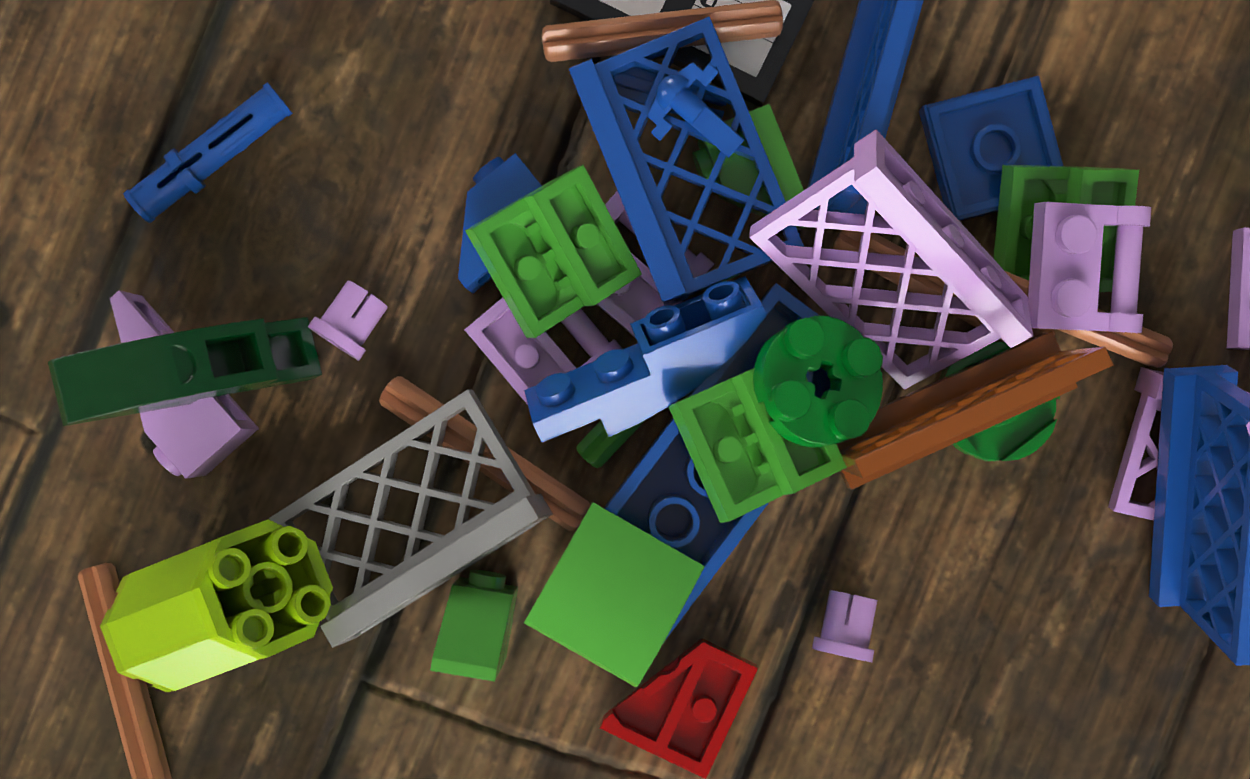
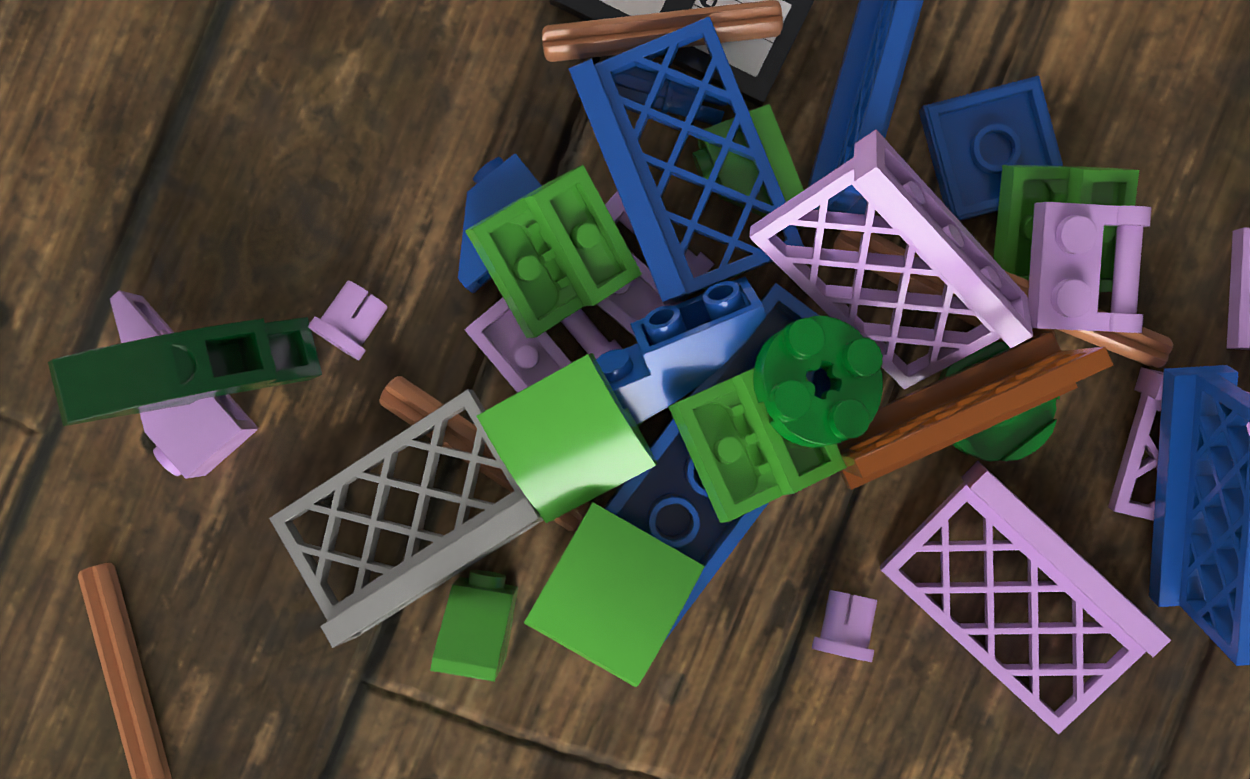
(207, 153): blue pin -> none
(218, 606): lime brick -> none
(567, 438): none -> bright green slope
(675, 94): blue piece -> none
(685, 707): red wing -> none
(1060, 563): none -> lavender fence

